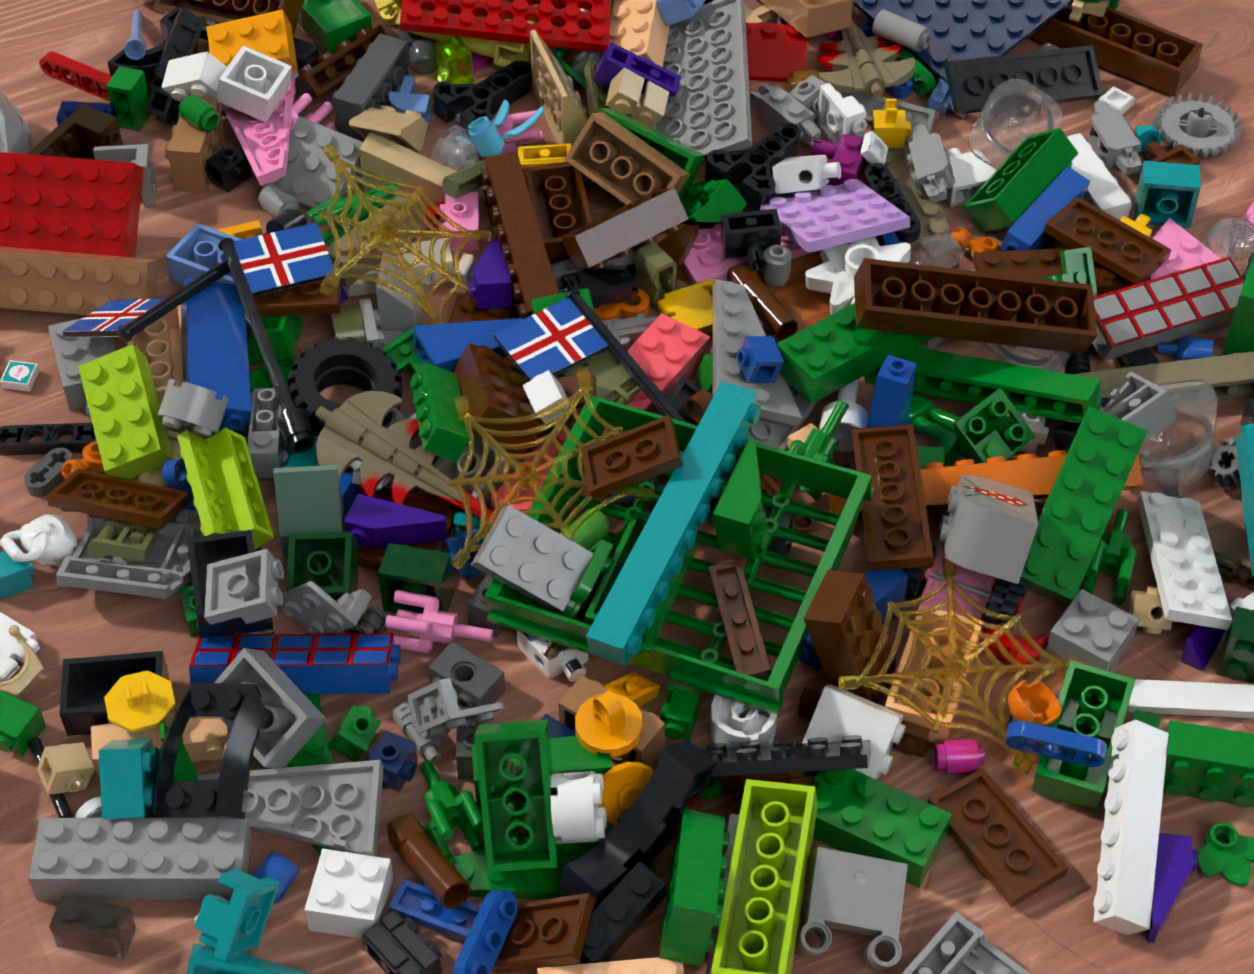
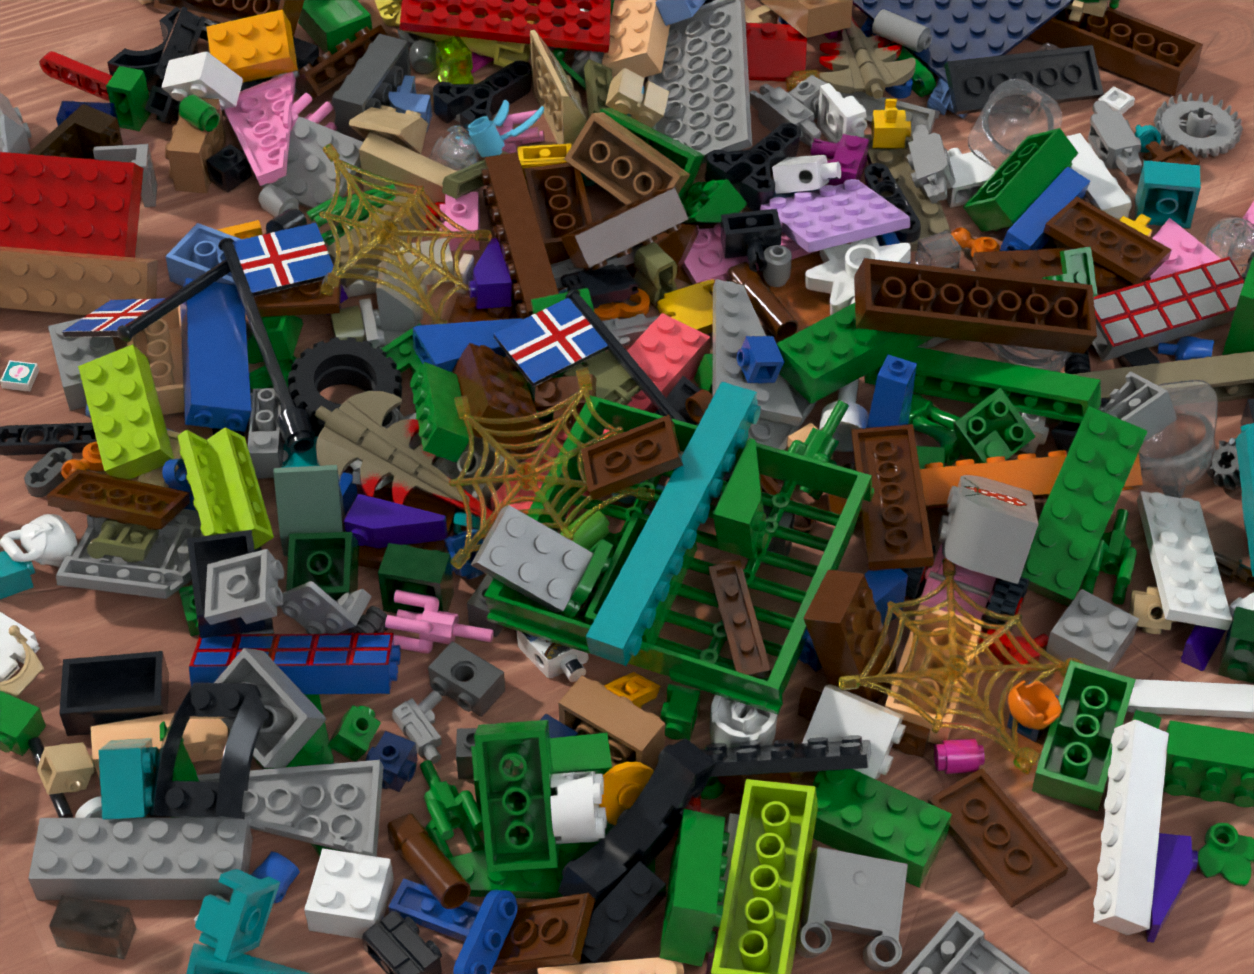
(135, 46): medium blue piece -> none
(140, 701): yellow piece -> none
(193, 408): light grey brick -> none
(254, 83): white brick -> none
(437, 710): light grey bracket -> none
(545, 392): white brick -> none
(608, 724): light orange tile -> none
(617, 58): dark purple slope -> none
(874, 149): white tile -> none
(1056, 743): blue beam -> none

